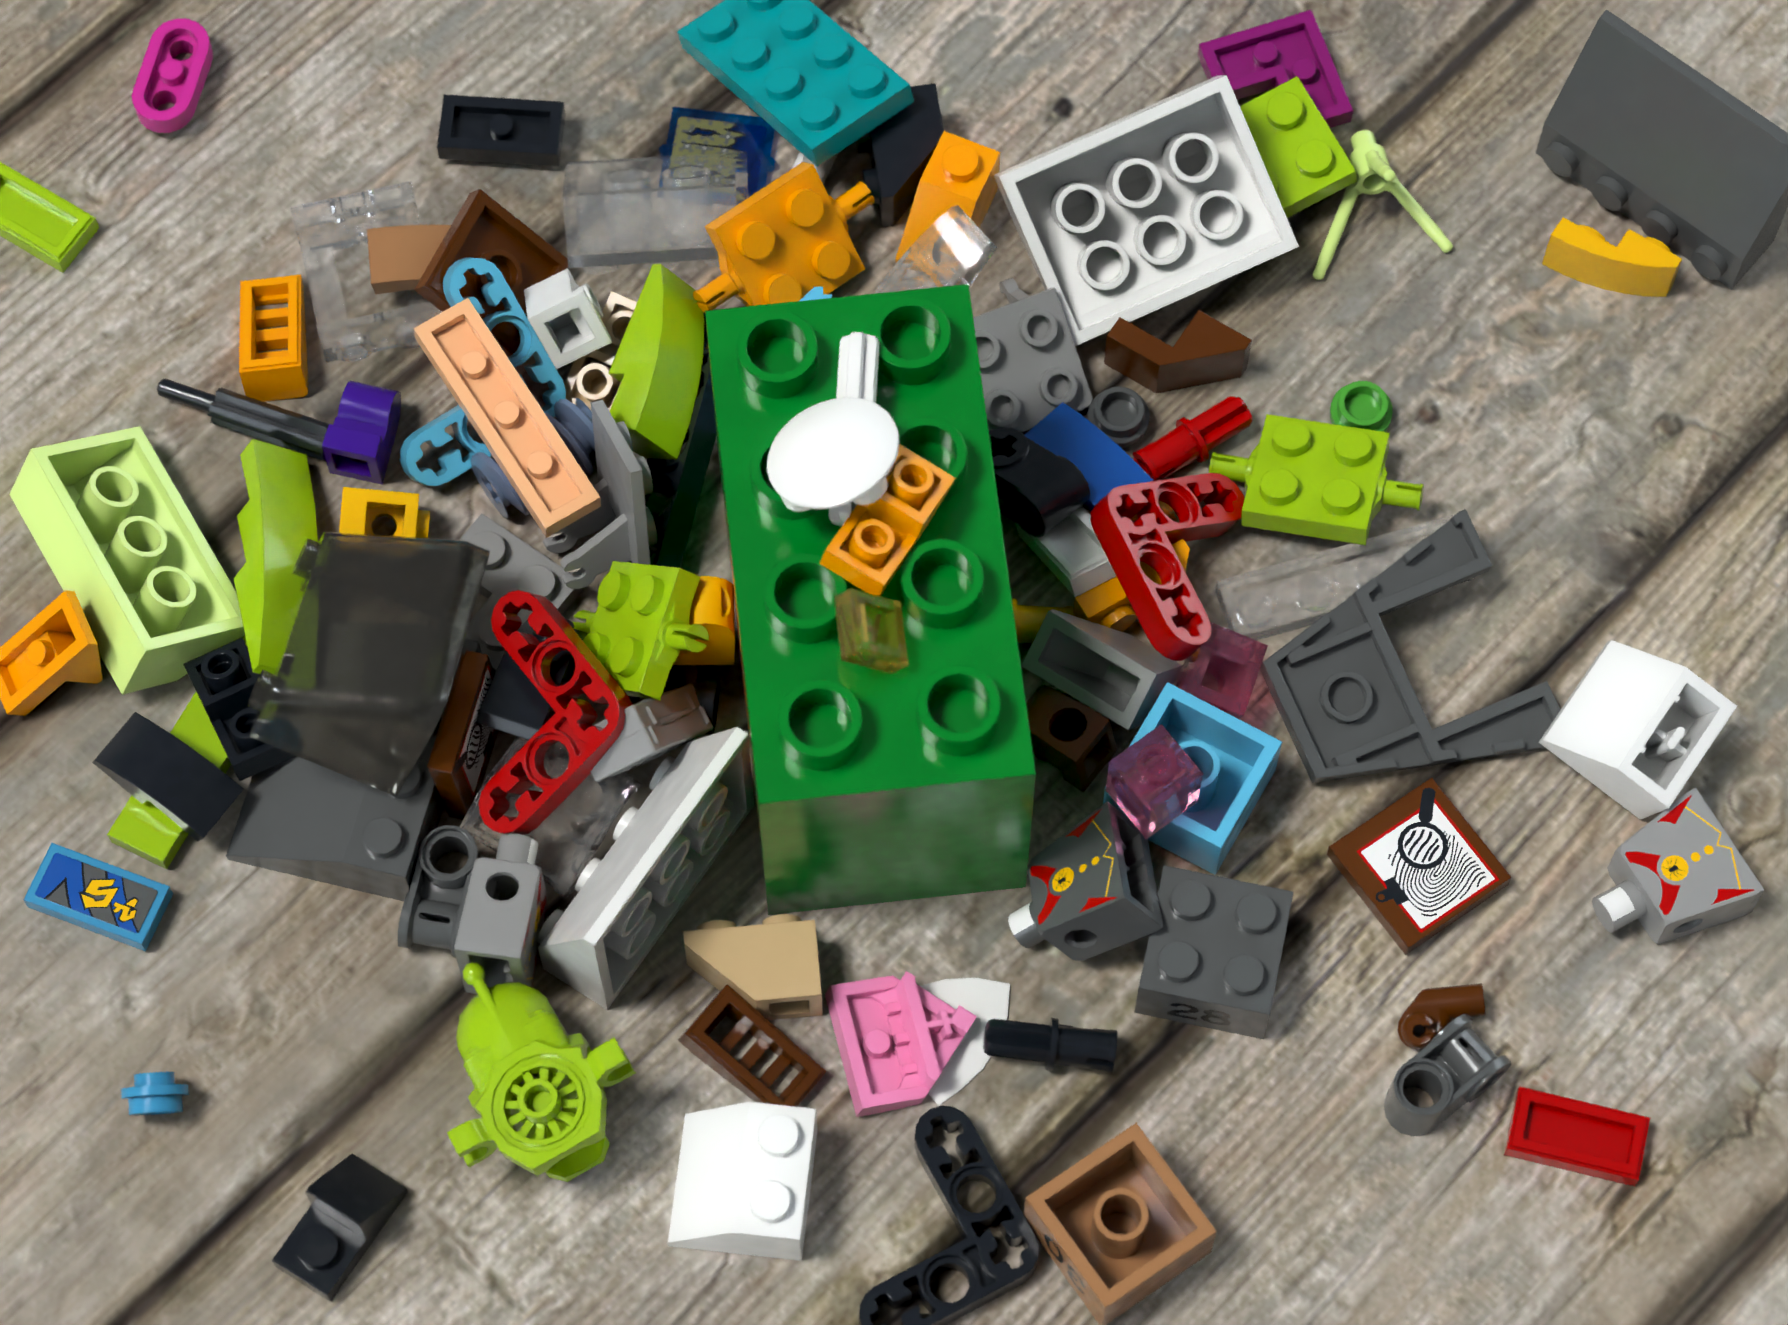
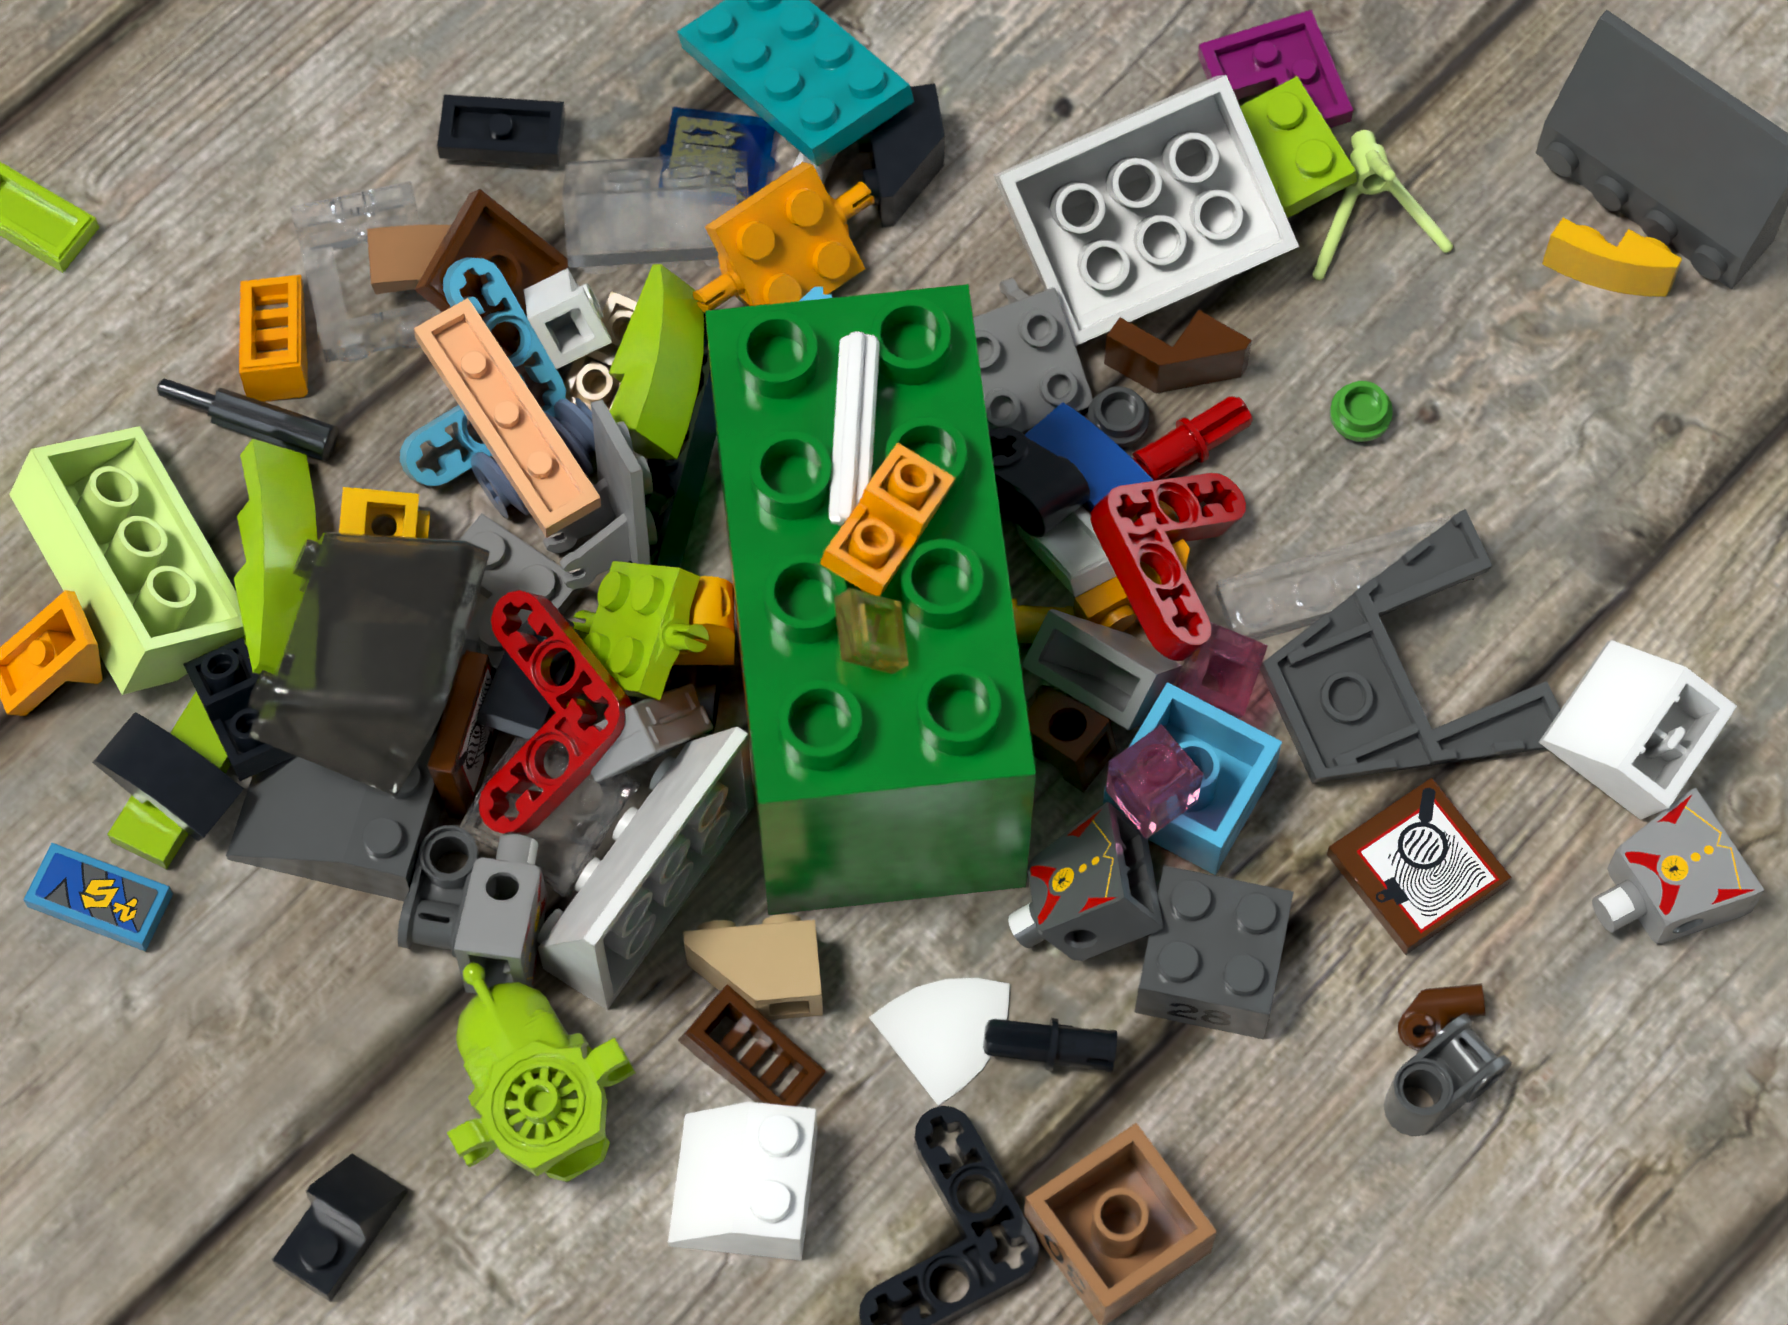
(155, 1094): dark azure plate -> none
(170, 80): dark pink plate -> none
(363, 431): dark purple leg -> none
(834, 455): white dish -> none
(893, 1040): bright pink slope -> none
(944, 255): clear slope -> none
(956, 175): light orange slope -> none
(1316, 479): lime plate -> none
(1577, 1136): red tile -> none

